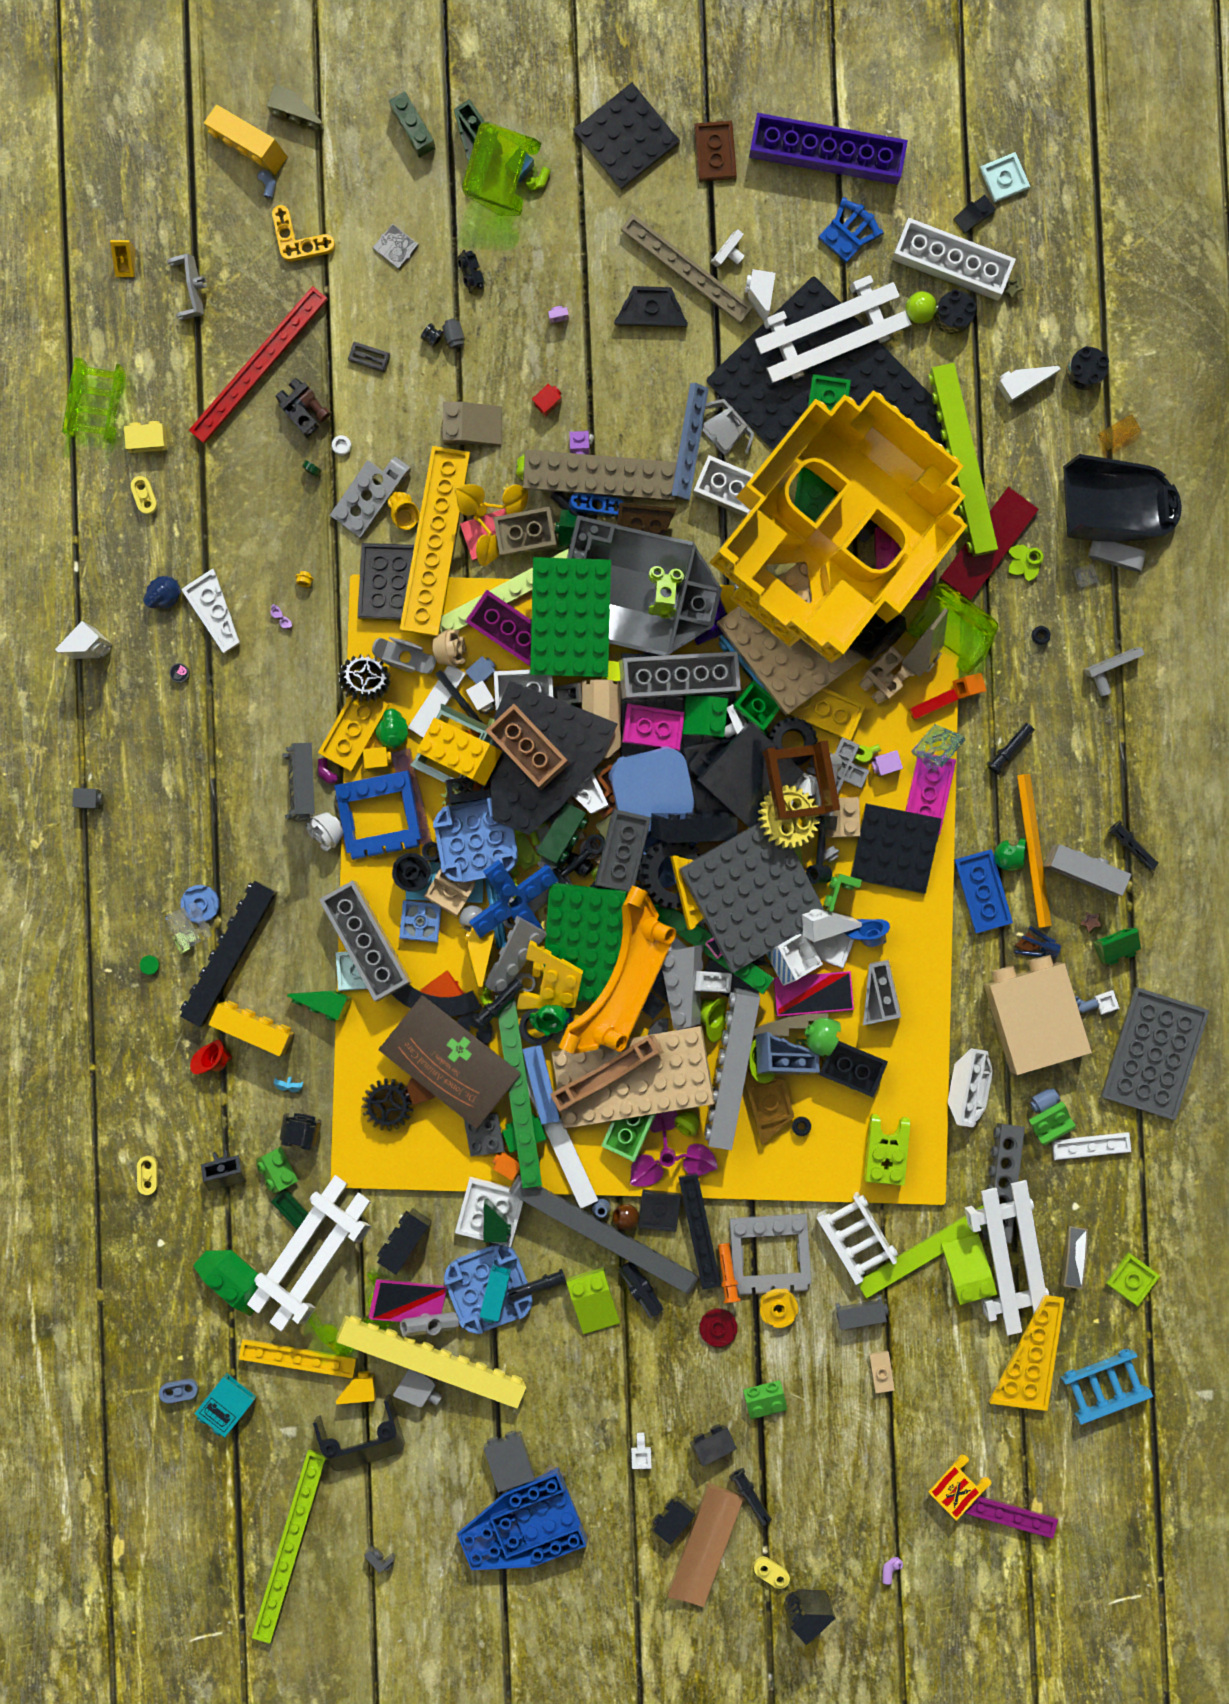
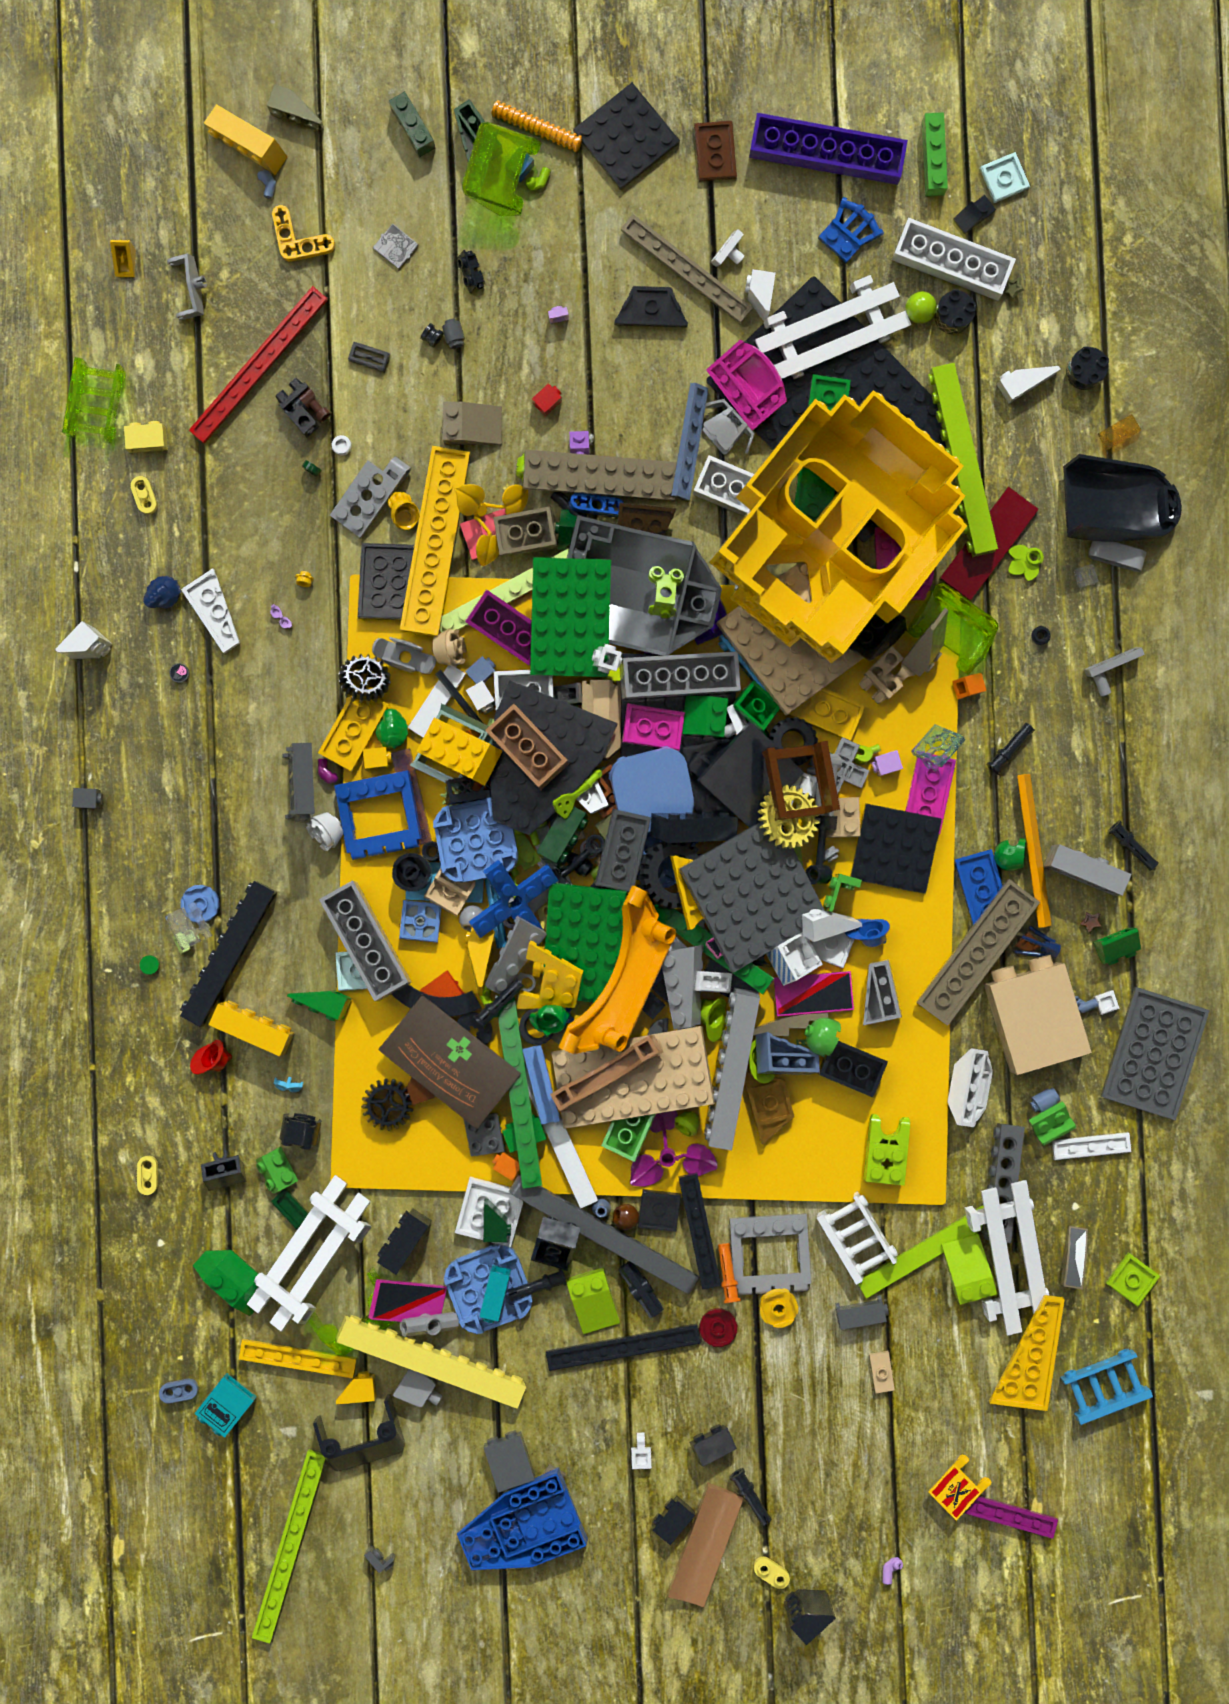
(536, 126): none -> light orange piece
(555, 1243): none -> black brick
(570, 798): none -> lime piece
(613, 662): none -> white brick
(623, 1347): none -> black tile
(749, 382): none -> dark pink slope
(765, 1399): bright green bracket -> none
(807, 1128): black plate -> none
(933, 704): red piece -> none
(934, 154): none -> bright green brick
(978, 952): none -> dark tan plate

